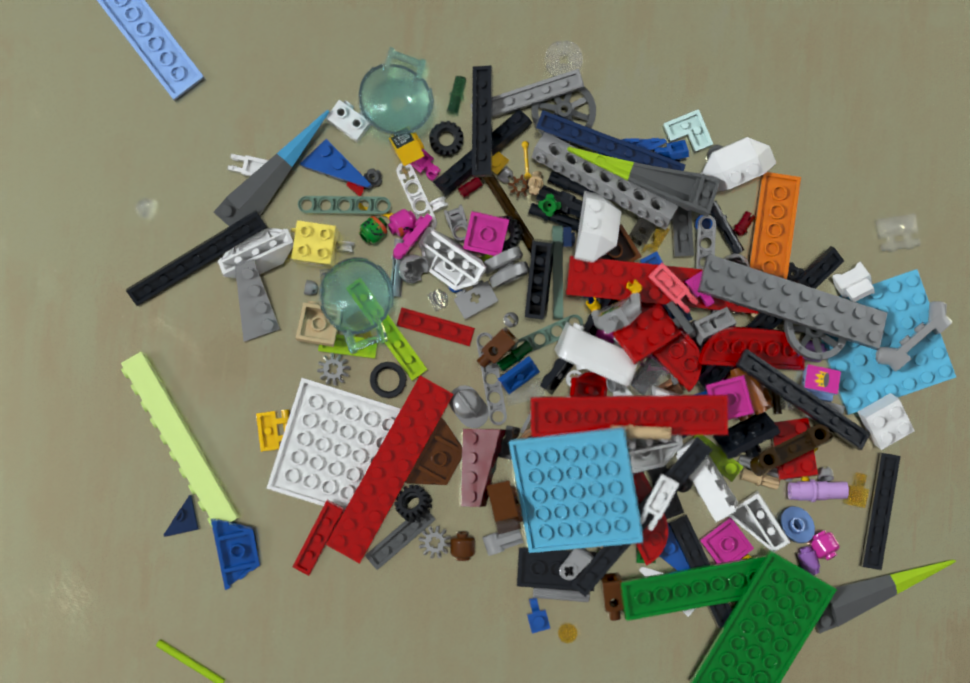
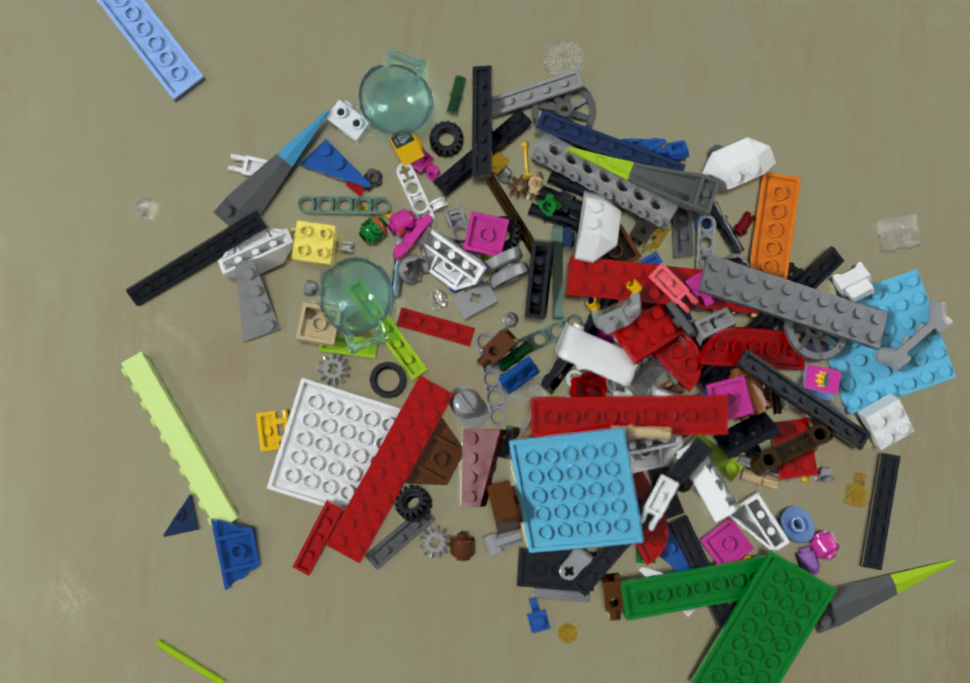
(468, 188): dark red pin -> none
(691, 125): light aqua plate -> none
(817, 490): lavender piece -> none

